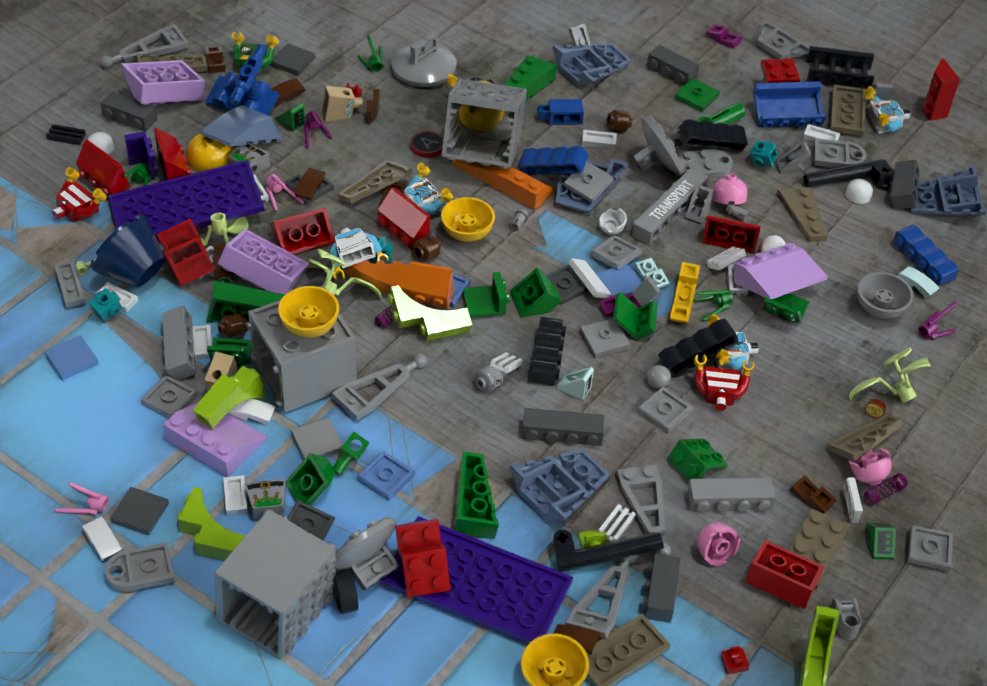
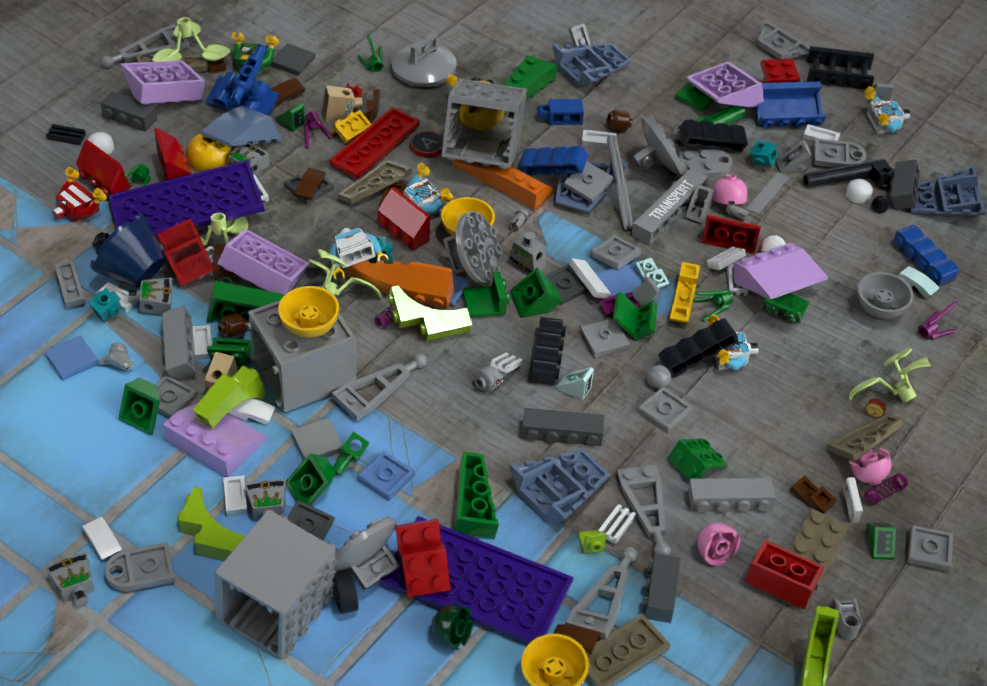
(72, 578): none -> light grey torso
(82, 267): yellowish green hand -> none
(96, 502): bright pink plant -> none
(99, 239): none -> black plate
(117, 357): none -> light grey animal
(139, 151): dark purple bracket -> none
(139, 510): dark grey tile -> none
(140, 405): none -> green slope
(154, 296): none -> light grey torso
(184, 30): none -> yellowish green plant
(275, 185): bright pink plant -> none
(303, 231): red slope -> none
(351, 126): none -> yellow bracket
(374, 143): none -> red plate
(427, 248): reddish brown head -> none
(452, 626): none -> dark green cylinder
(474, 248): none -> light grey bracket
(528, 253): none -> light grey torso
(572, 559): black axle -> none
(613, 221): white hair -> none
(620, 182): none -> light grey axle
(672, 65): dark grey brick -> none
(720, 34): magenta slope -> none
(721, 385): red torso -> none
(728, 85): none -> lavender slope
(735, 660): red tile -> none
(768, 192): none -> light grey sticker
(806, 211): dark tan wing -> none
(848, 110): dark tan plate -> none
(880, 204): none -> black plate
(941, 92): red slope -> none

